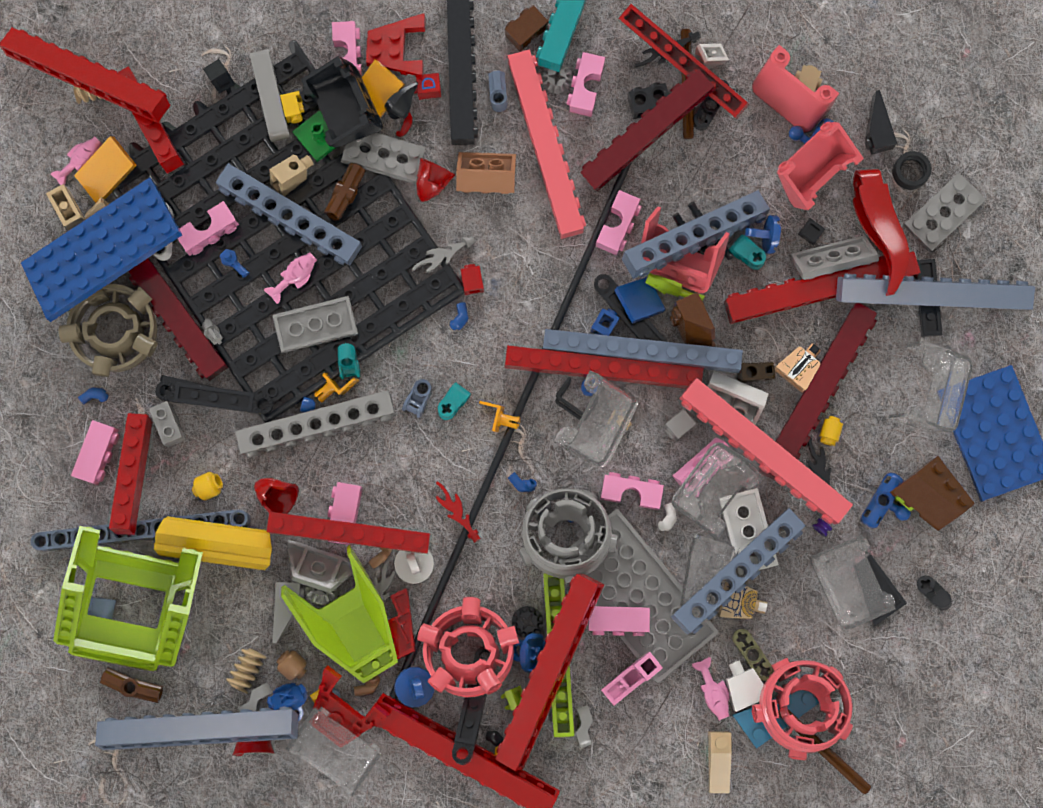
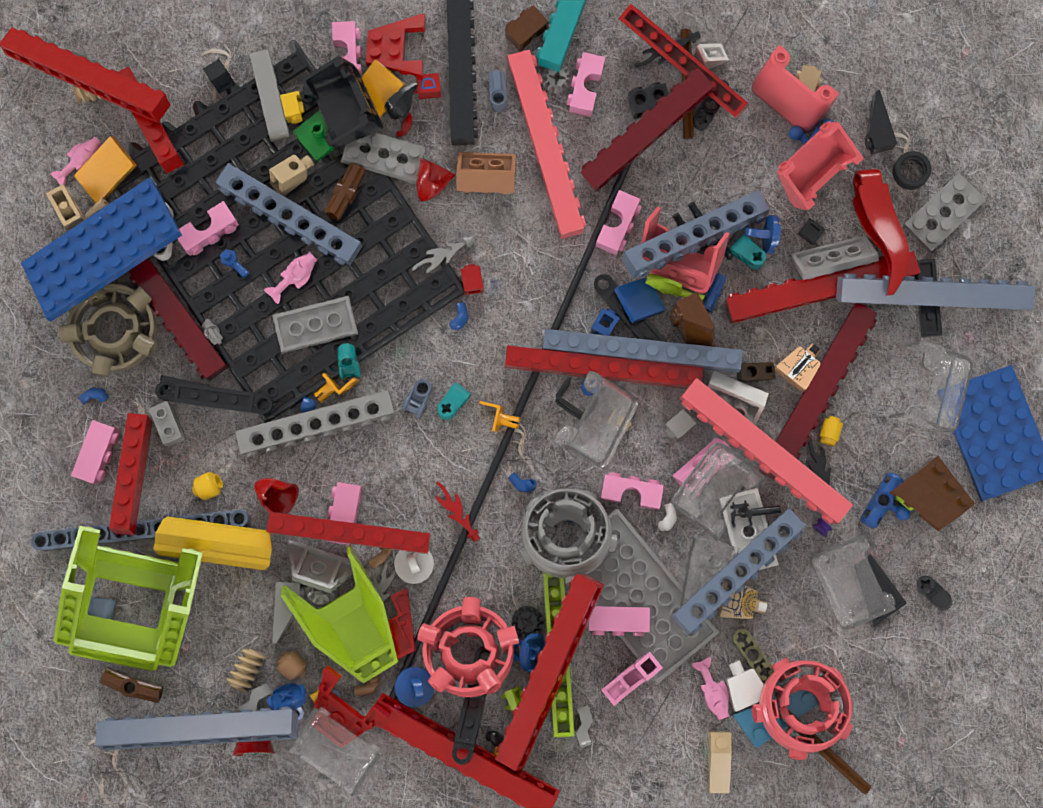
(714, 292): none -> blue axle
(753, 512): none -> black piece

